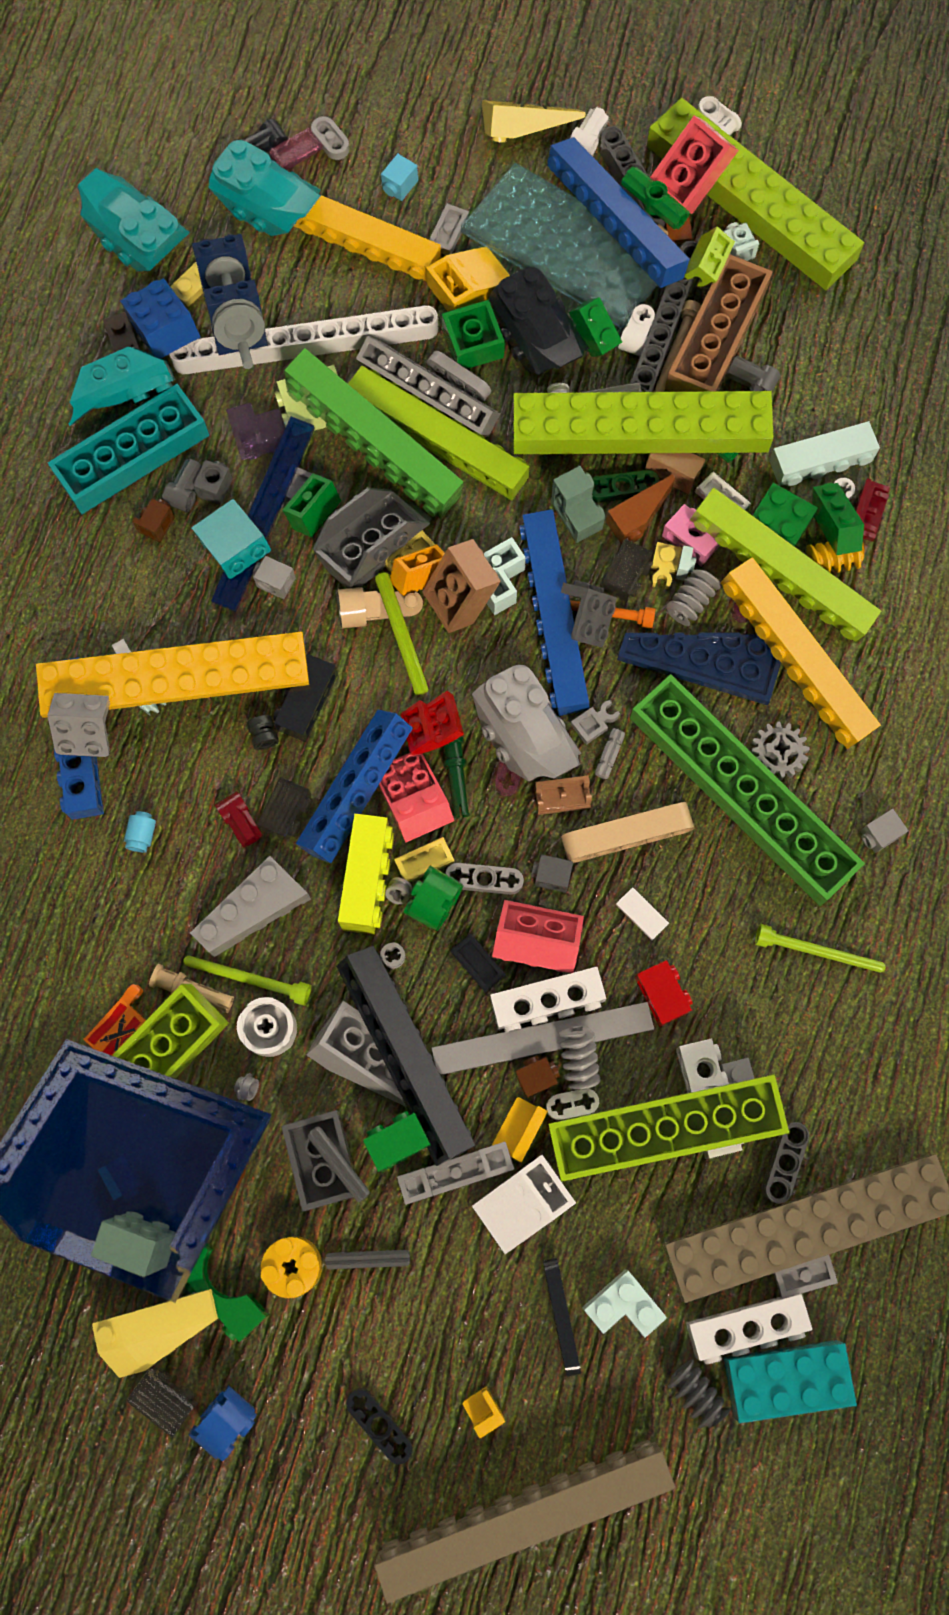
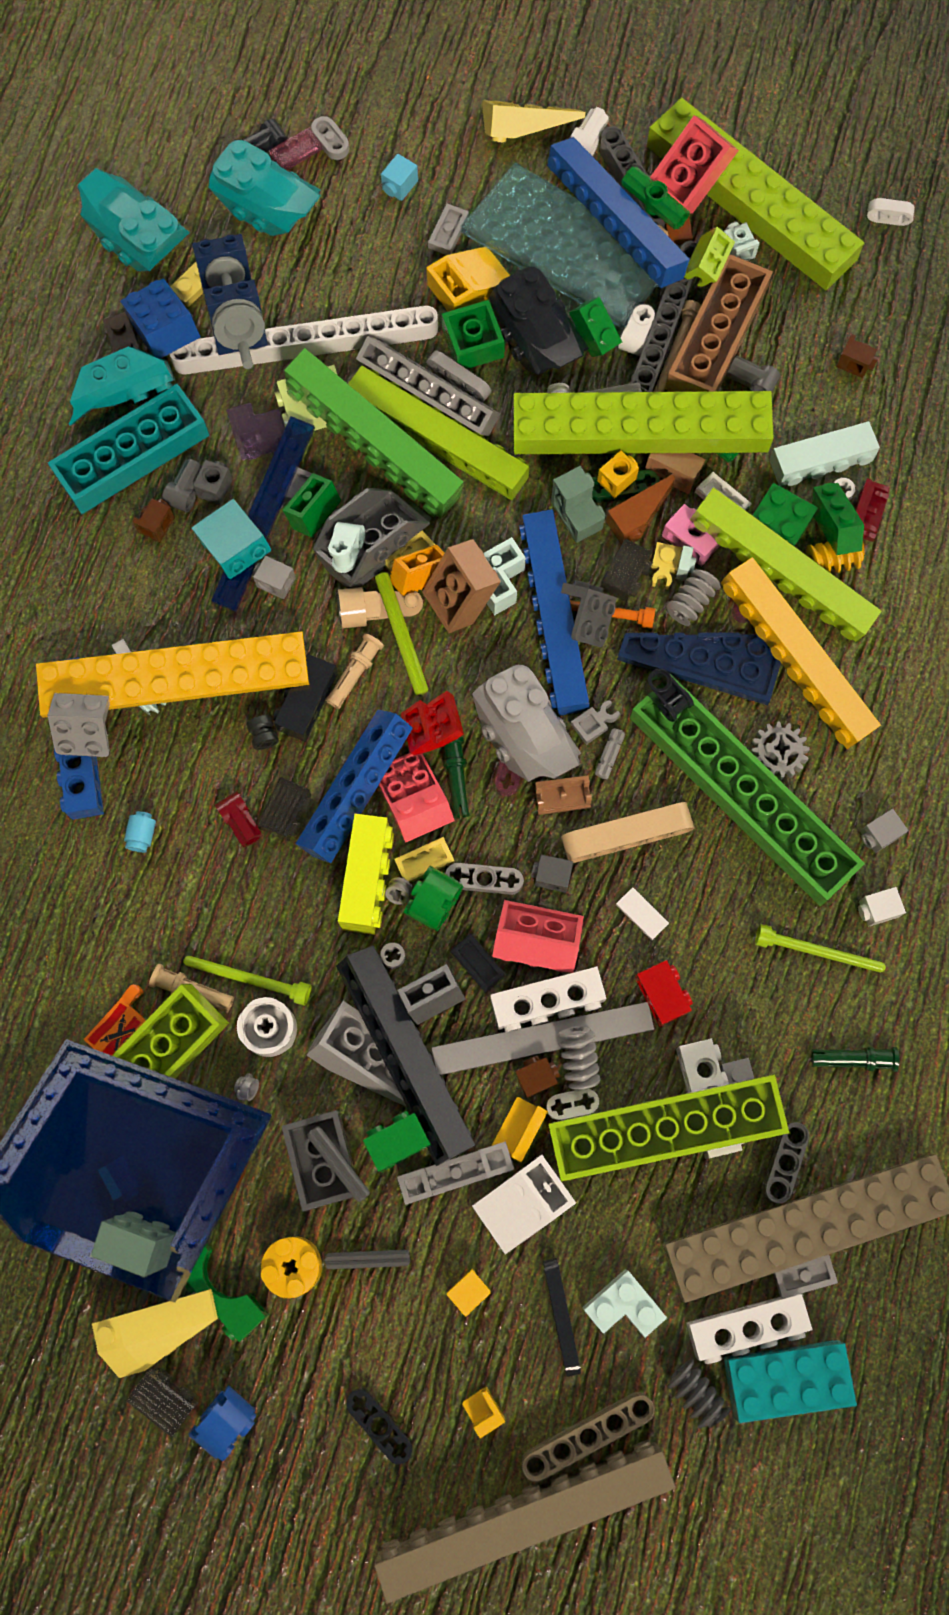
(250, 907): light grey wedge -> none
(346, 545): none -> light aqua piece
(359, 662): none -> tan pin
(370, 237): yellow brick -> none
(431, 994): none -> dark grey brick
(468, 1292): none -> yellow panel
(578, 1449): none -> dark tan beam
(617, 483): none -> yellow brick
(669, 695): none -> black piece
(720, 114): white piece -> none
(857, 357): none -> reddish brown brick
(867, 1058): none -> dark green pin
(881, 907): none -> white brick
(890, 211): none -> white beam

